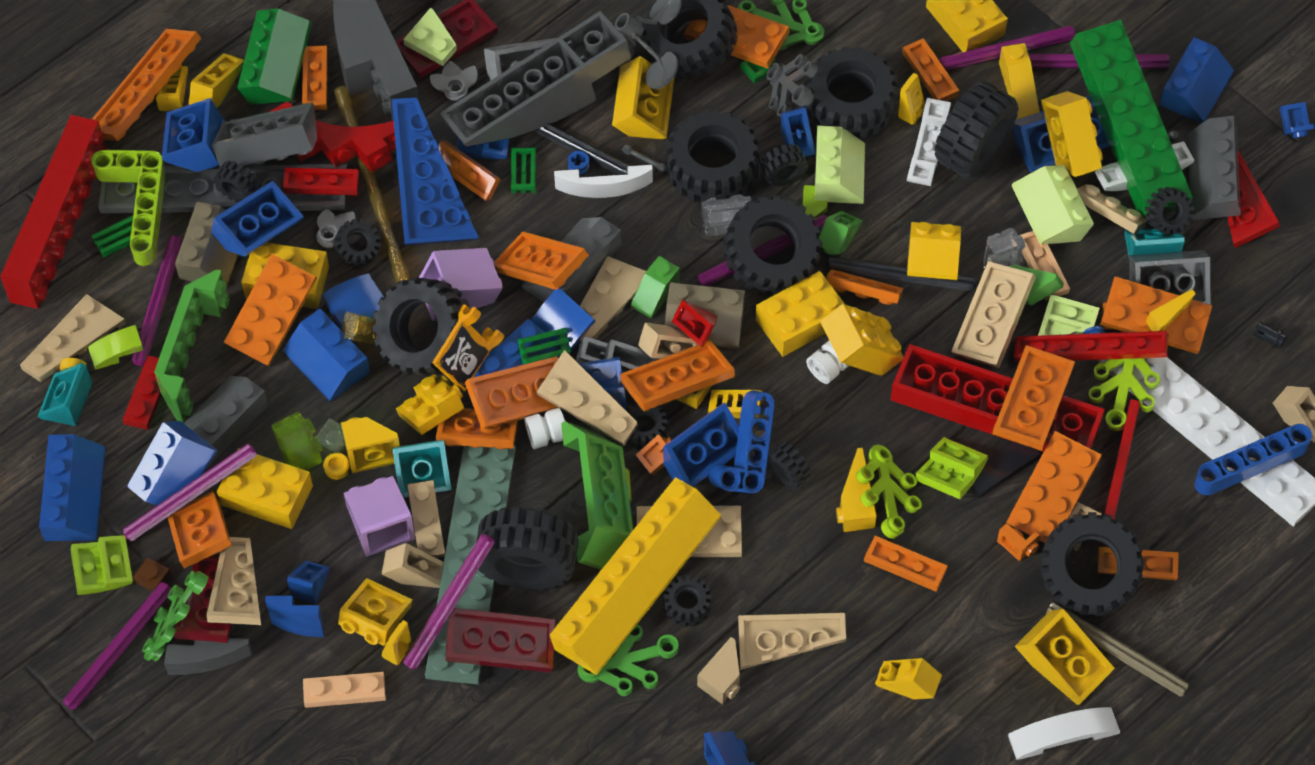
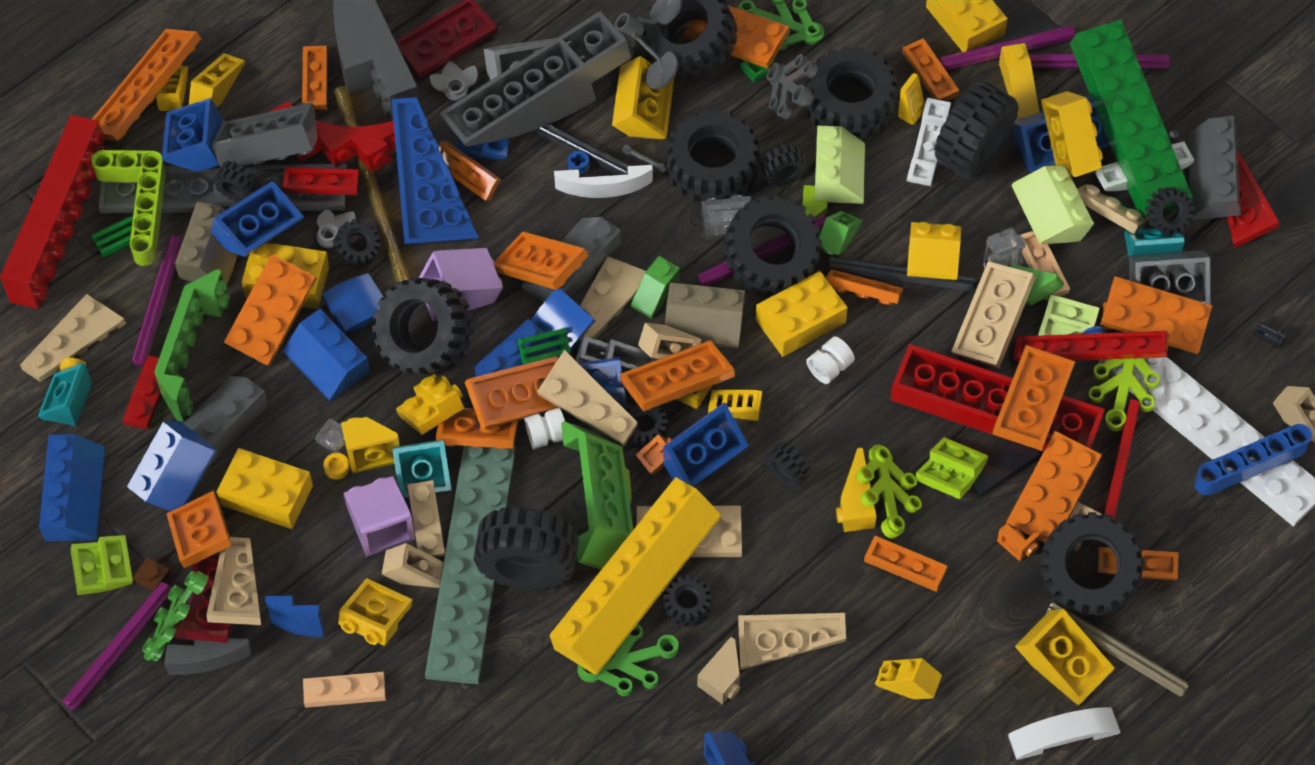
(115, 345): lime slope -> none
(189, 492): magenta axle -> none
(273, 57): green slope -> none
(297, 442): clear neon green brick -> none
(307, 581): blue slope -> none
(358, 327): clear yellow slope -> none
(398, 644): yellow slope -> none
(431, 39): yellowish green wing -> none
(449, 601): magenta axle -> none
(466, 348): flag -> none
(500, 640): dark red plate -> none
(523, 187): green tile -> none
(694, 322): red slope -> none
(746, 442): blue beam -> none
(796, 130): blue slope -> none
(862, 339): yellow brick -> none
(1164, 315): yellow slope -> none
(1197, 81): blue slope -> none
(1295, 120): blue bracket -> none

